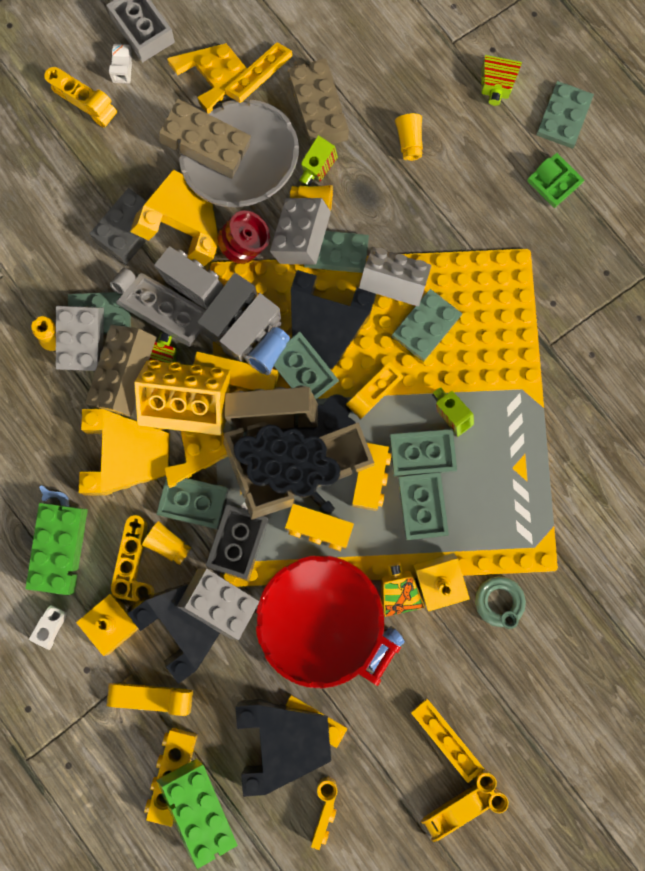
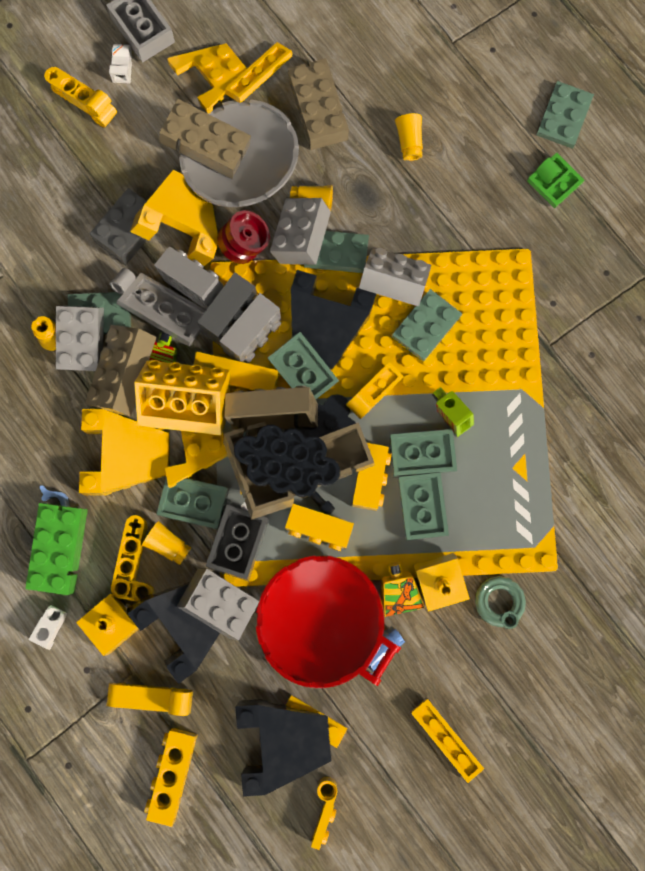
(197, 813): bright green piece -> none
(268, 351): medium blue plant -> none
(322, 156): lime torso -> none
(465, 807): yellow piece -> none
(498, 78): lime torso -> none

